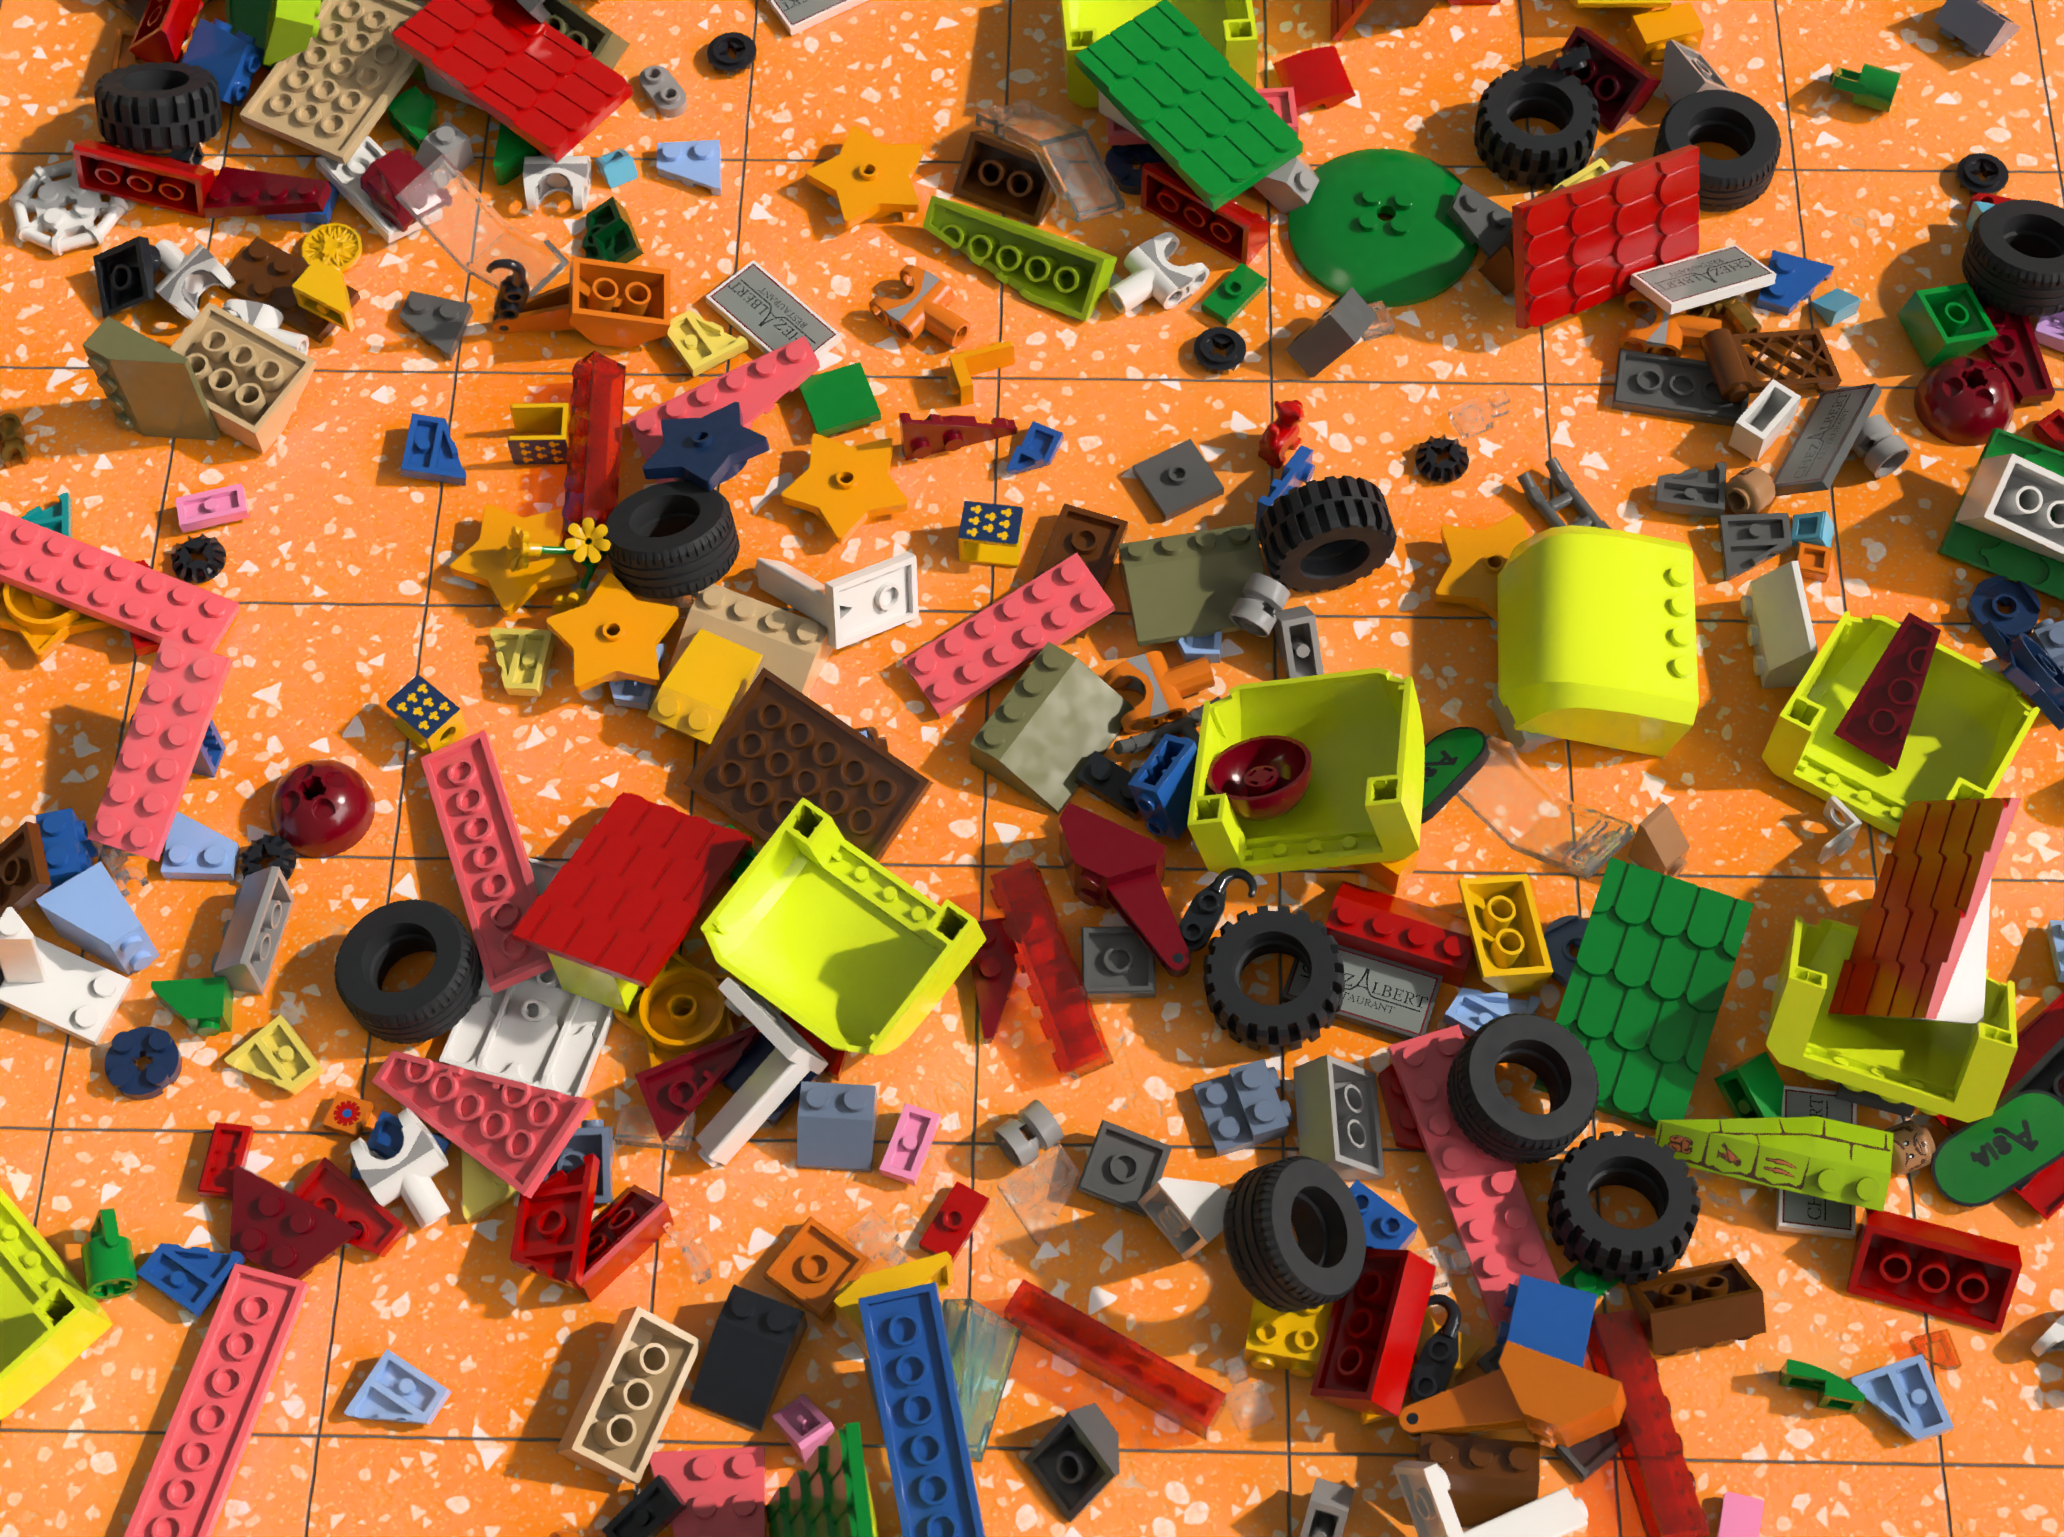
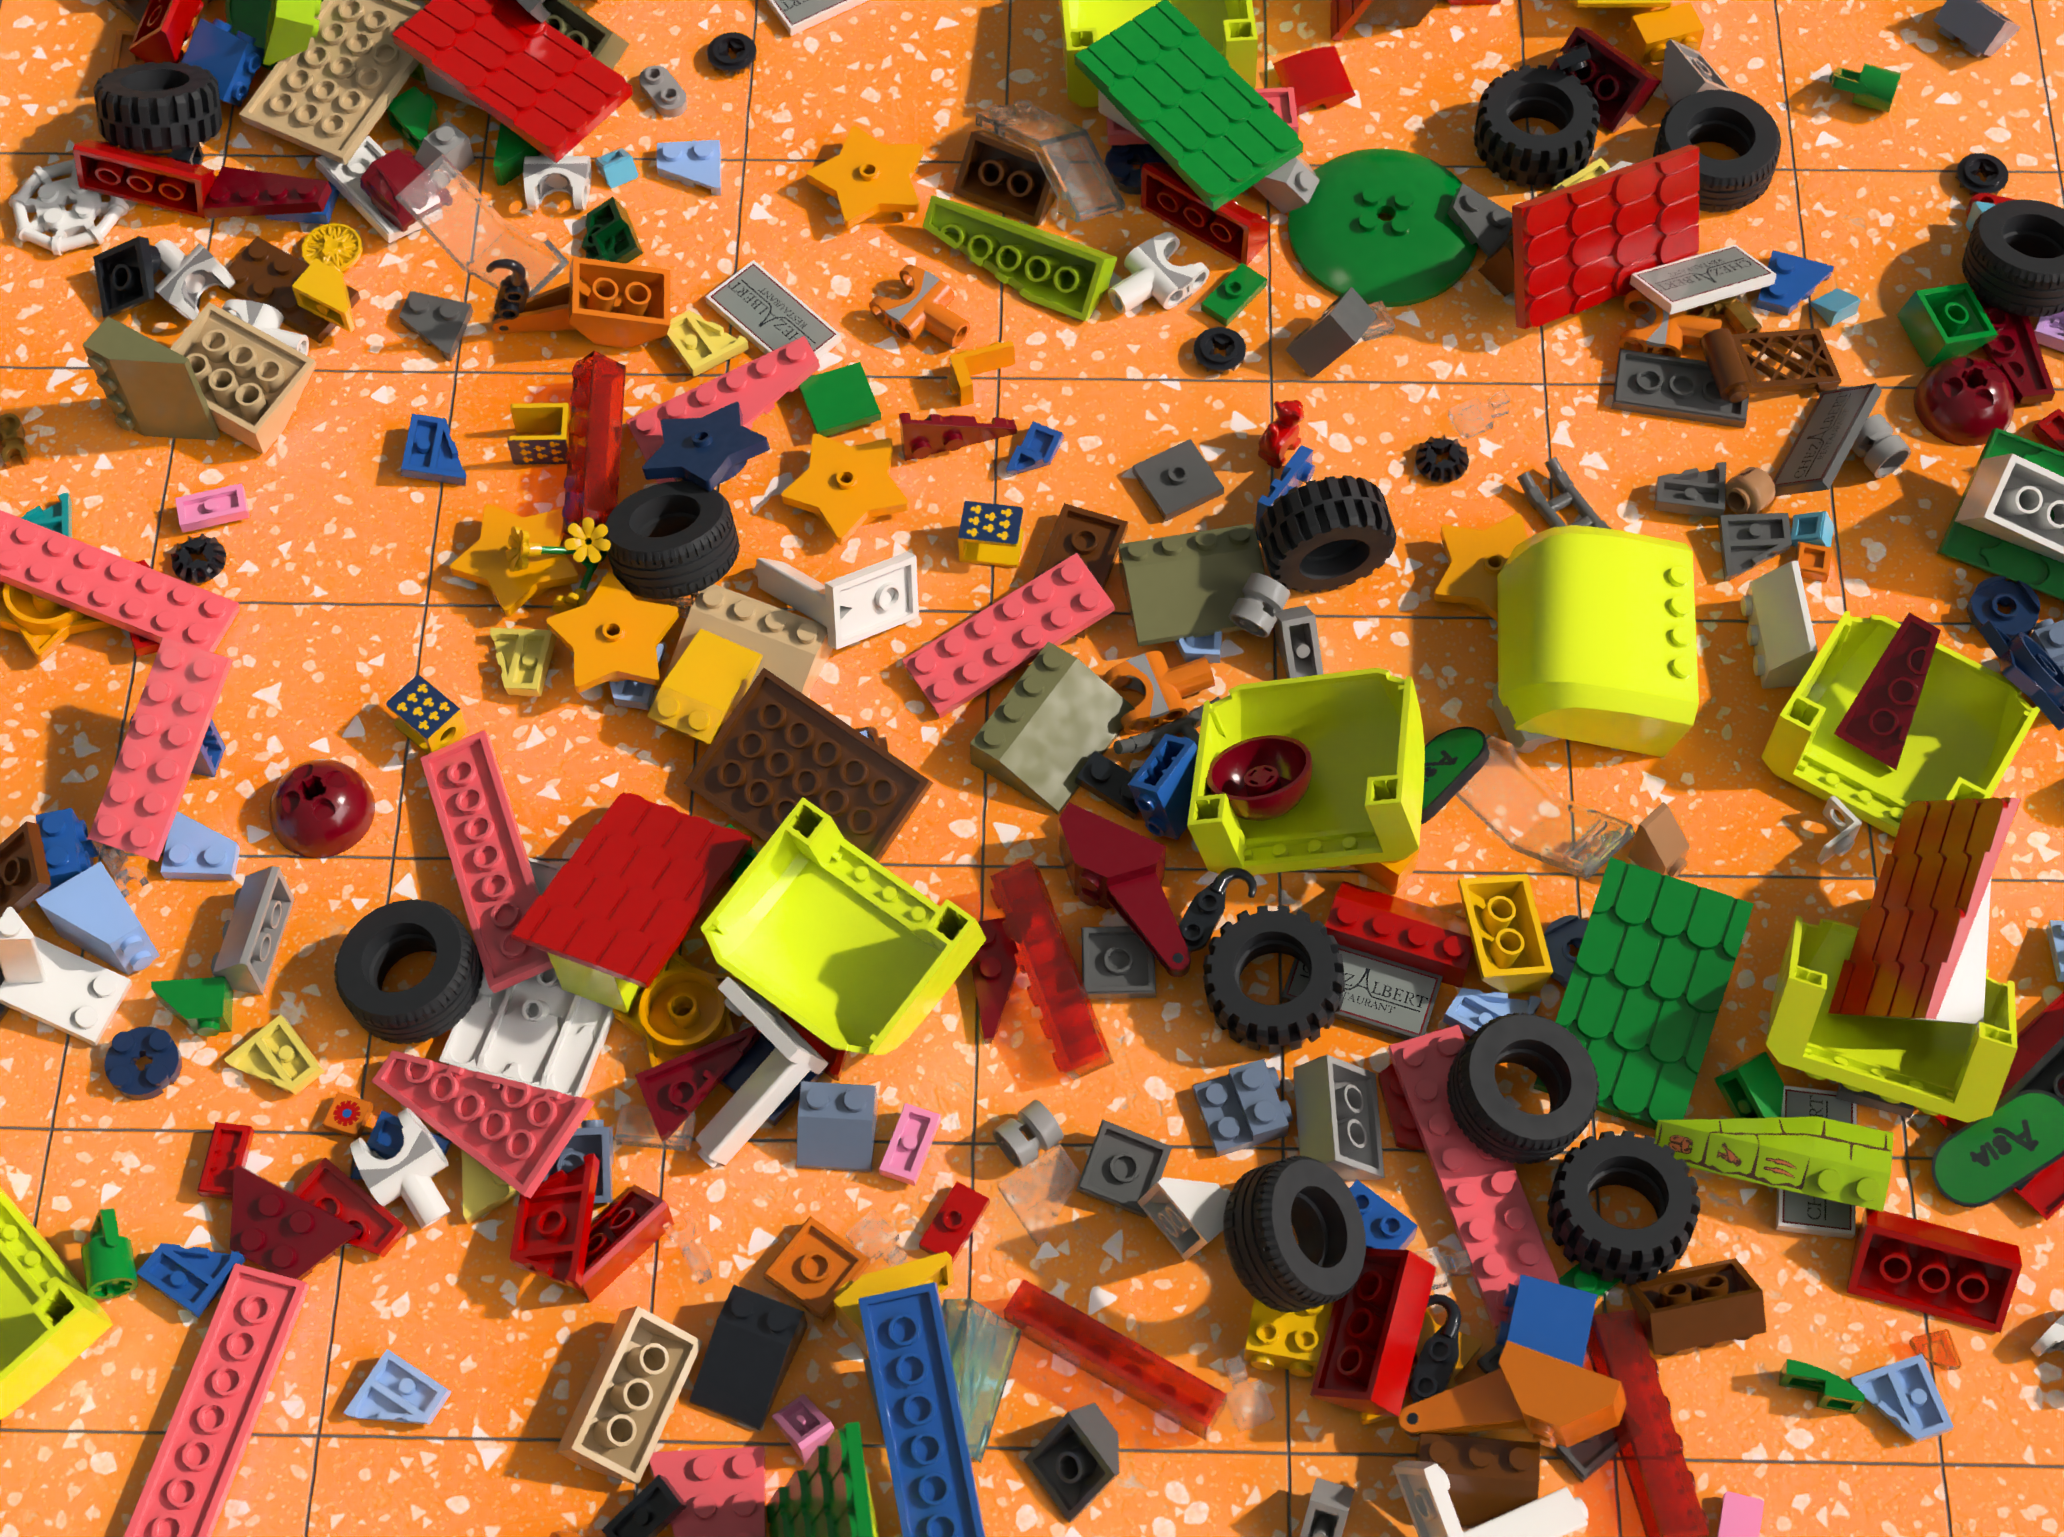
(276, 848): black gear -> none
(1764, 420): white brick -> none
(1911, 1147): medium nougat head -> none

